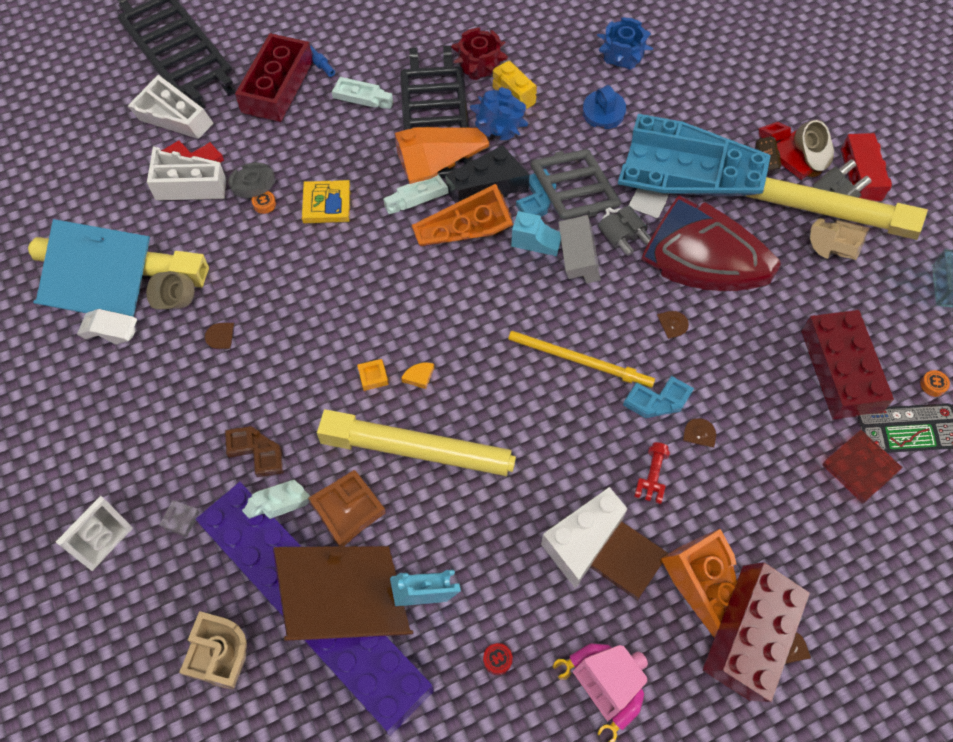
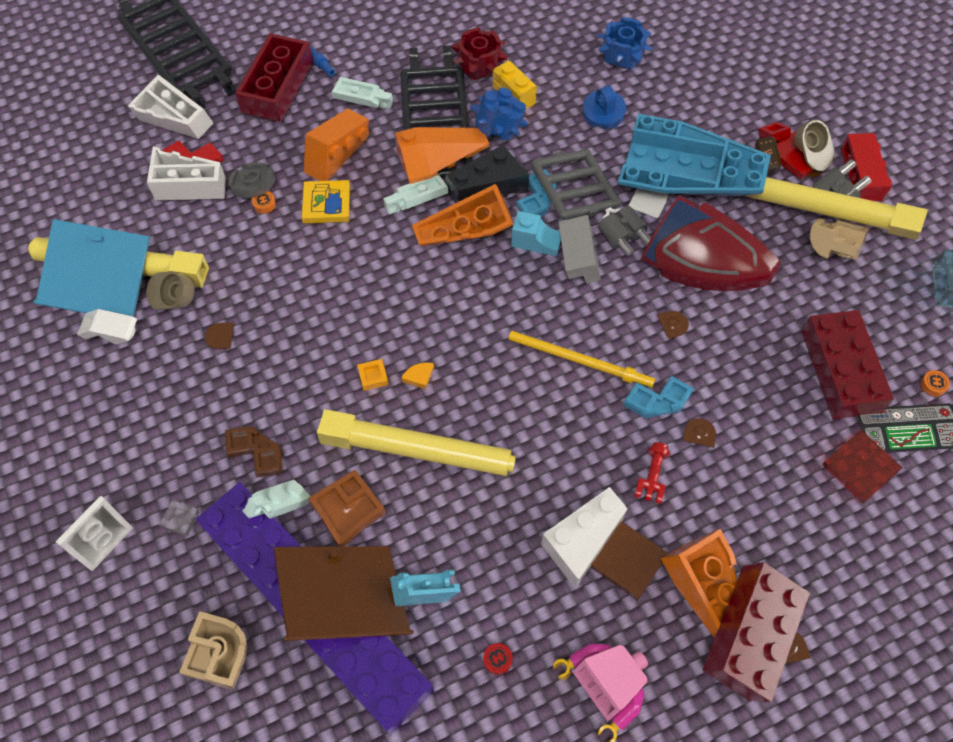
(333, 143): none -> orange wedge

